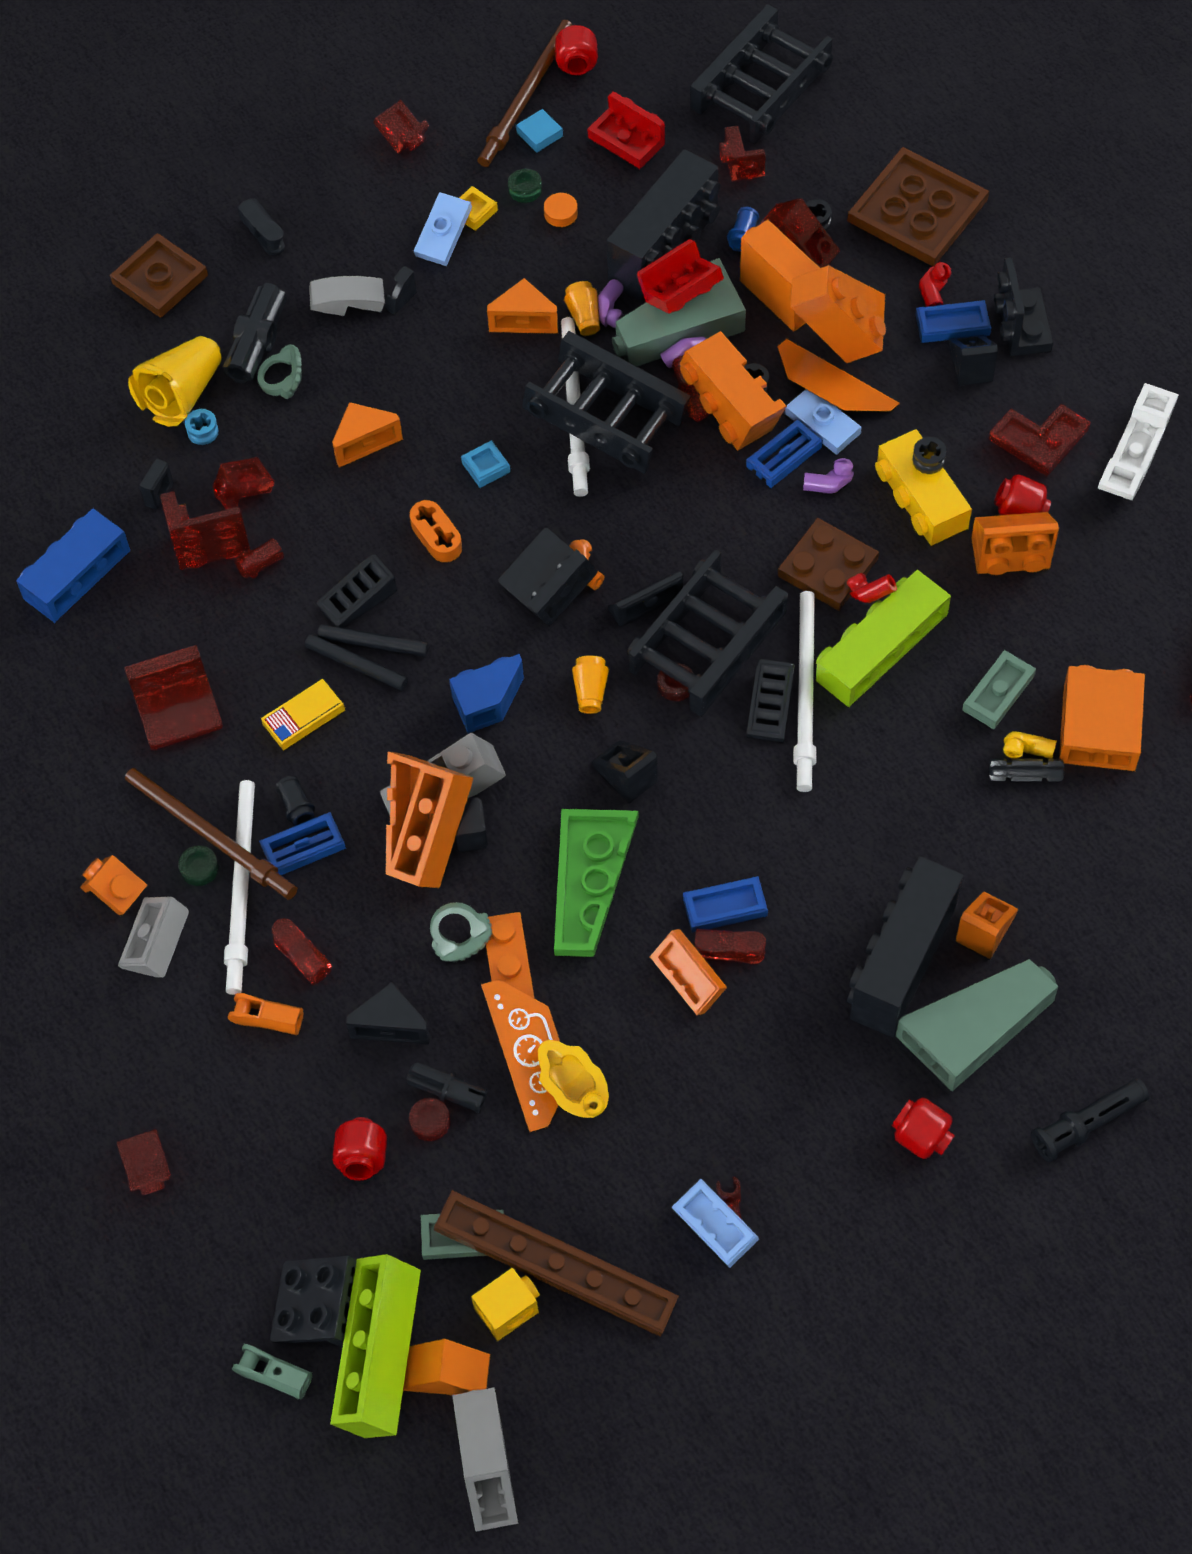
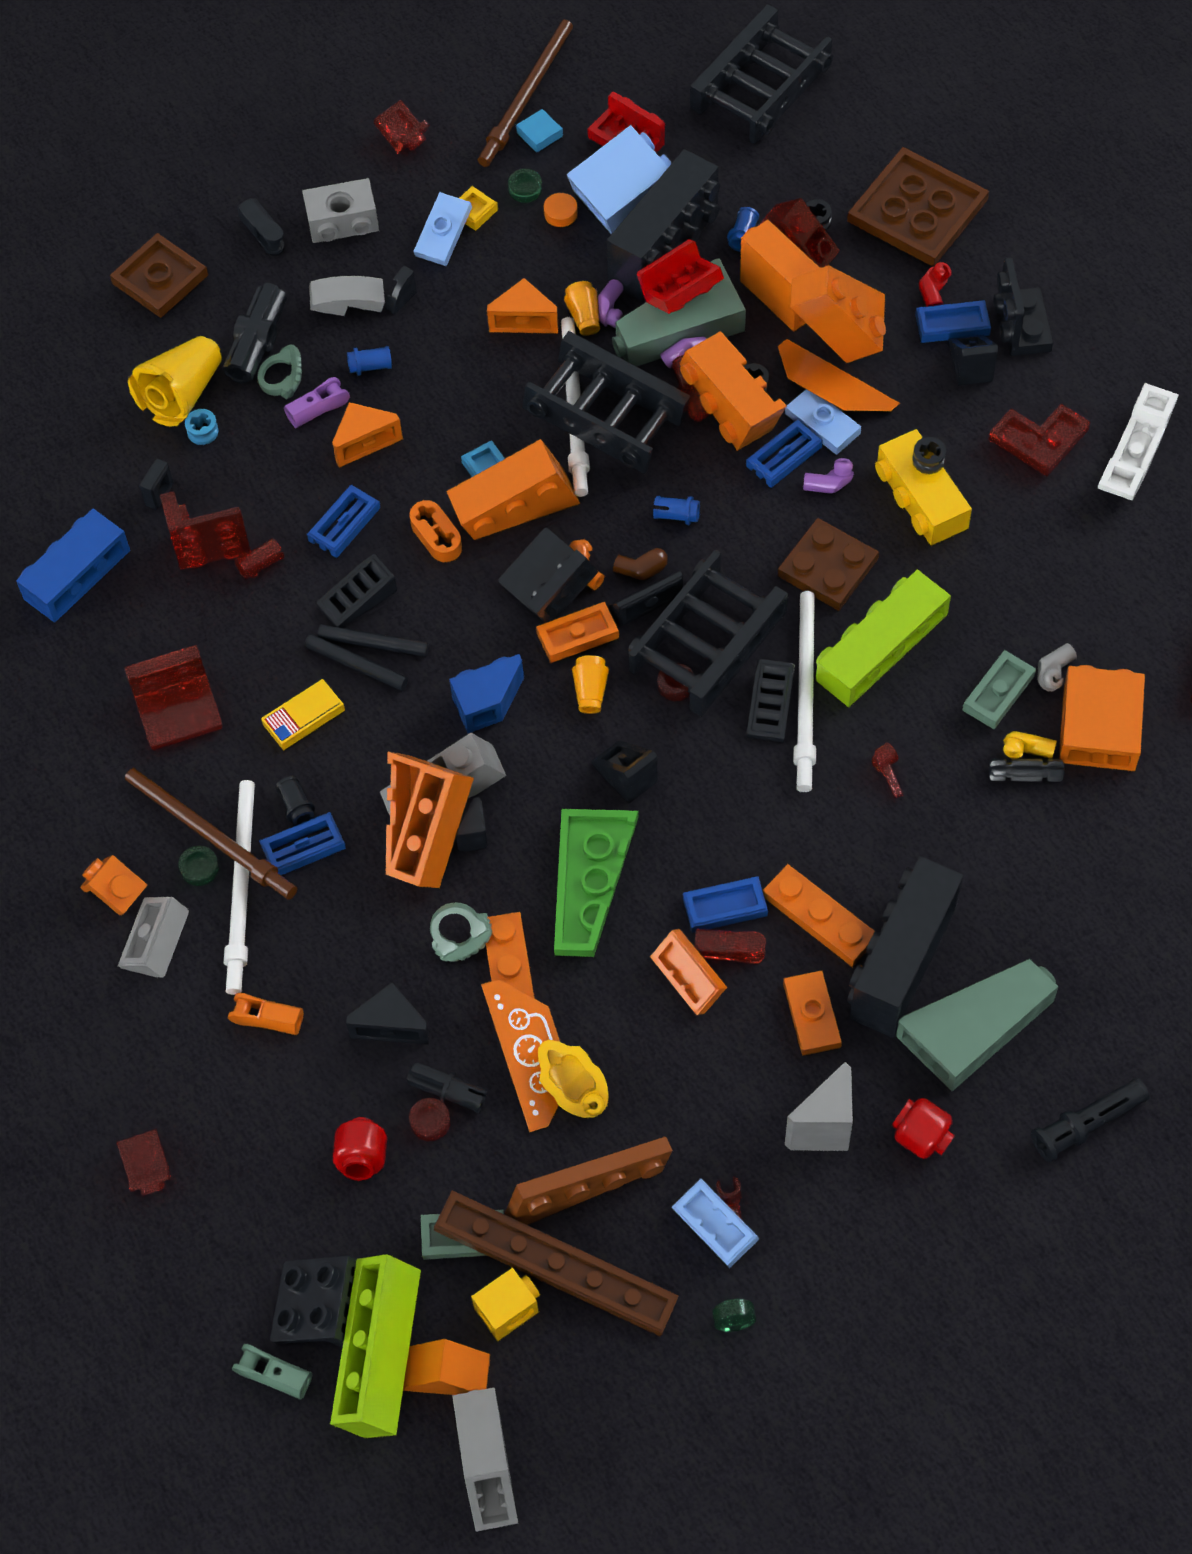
(241, 480): clear red bracket -> none
(300, 951): clear red bar -> none
(320, 400): none -> medium lavender bar
(340, 210): none -> light grey brick
(366, 504): none -> blue tile
(369, 360): none -> blue pin
(513, 492): none -> orange wedge
(576, 50): red head -> none
(577, 632): none -> orange plate
(578, 1183): none -> dark orange wing
(618, 176): none -> light blue brick
(644, 566): none -> reddish brown arm
(679, 509): none -> blue pin
(734, 1315): none -> clear green tile
(741, 163): clear red bracket -> none
(812, 1013): none -> orange plate
(819, 914): none -> orange plate
(824, 1117): none -> light grey slope
(871, 591): red arm -> none
(882, 762): none -> clear red hand
(985, 924): orange slope -> none
(1014, 542): orange slope -> none
(1021, 496): red head -> none
(1050, 667): none -> light grey arm

